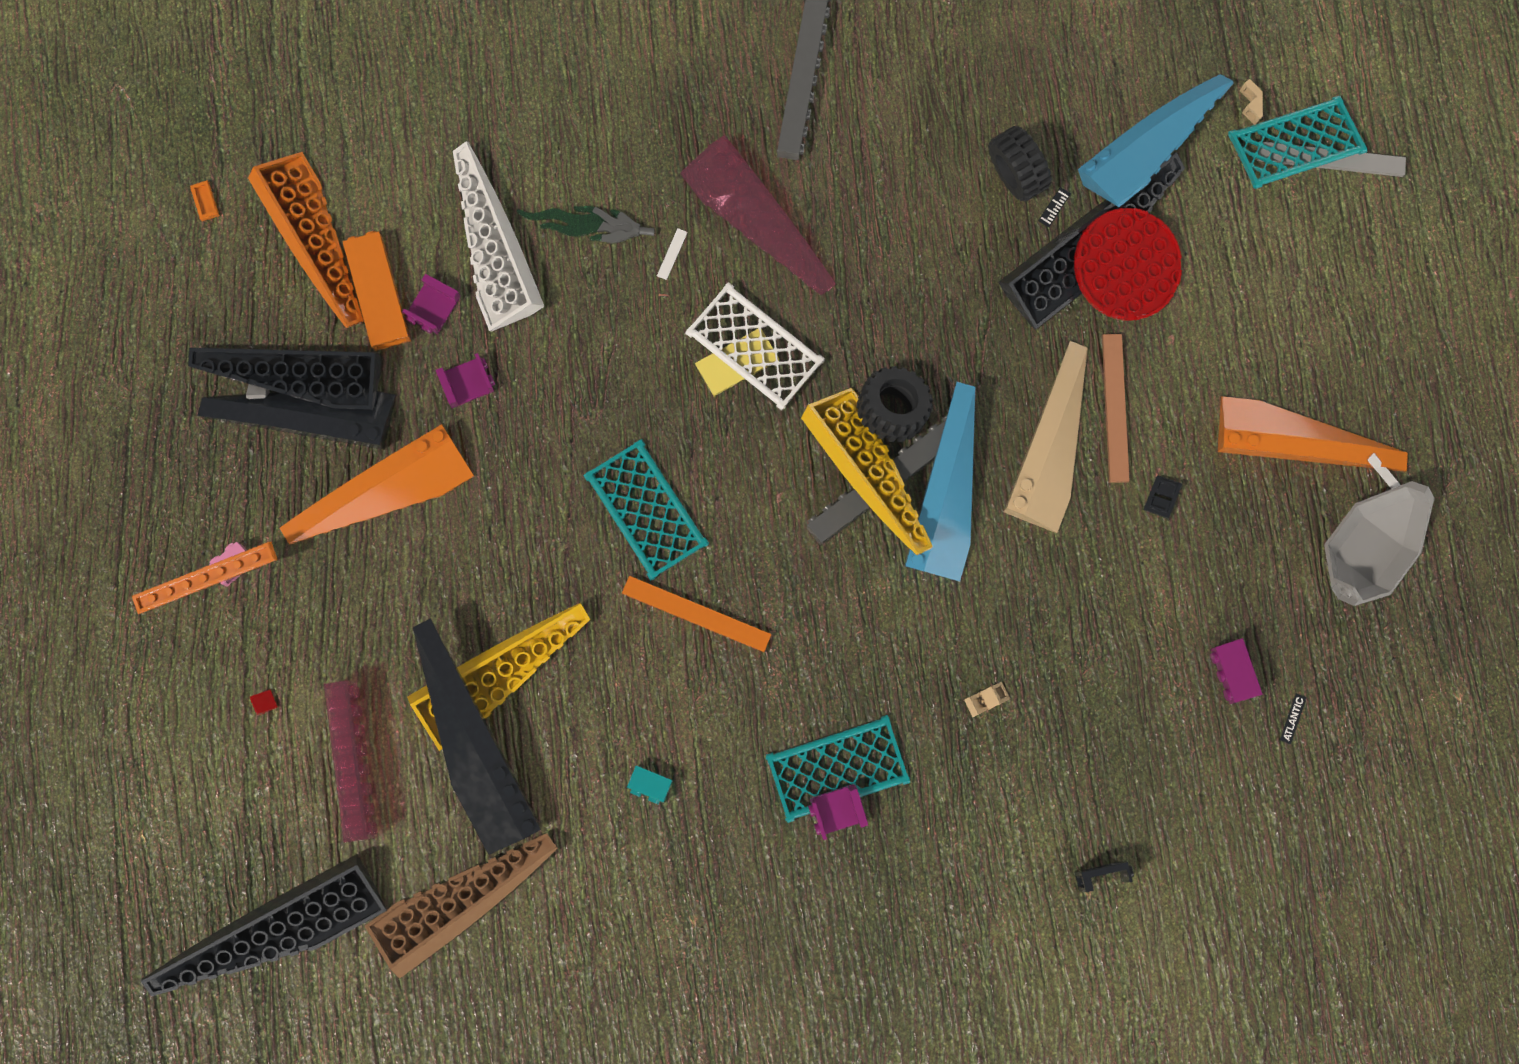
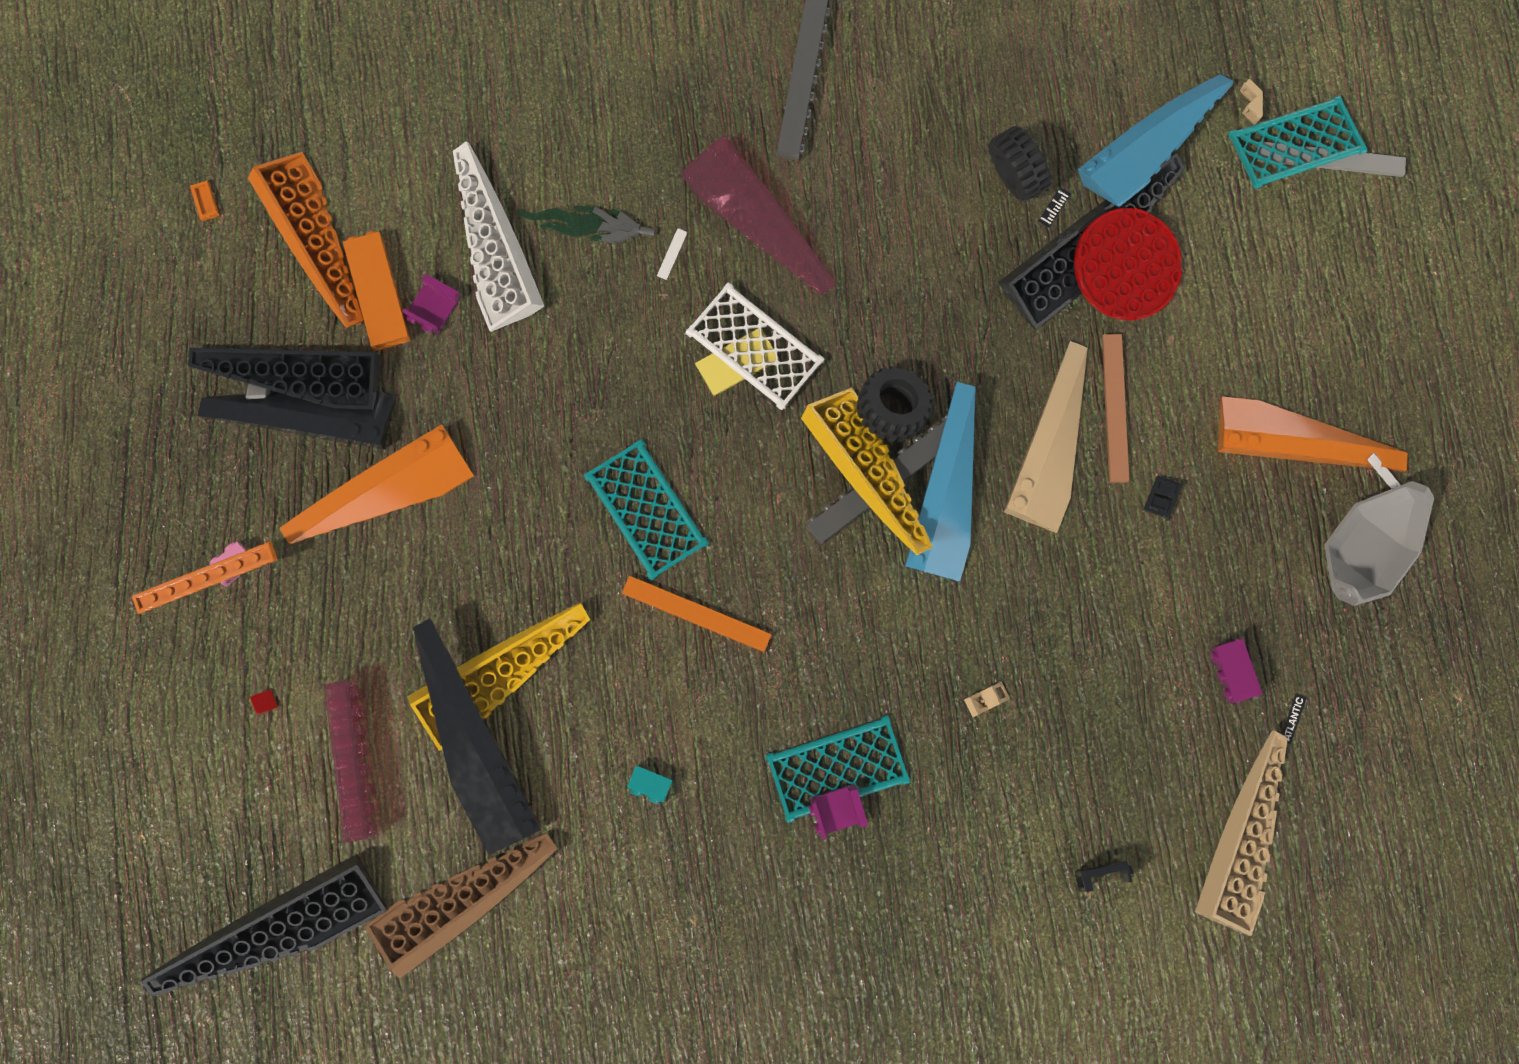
(466, 381): magenta panel -> none
(1238, 868): none -> tan wedge

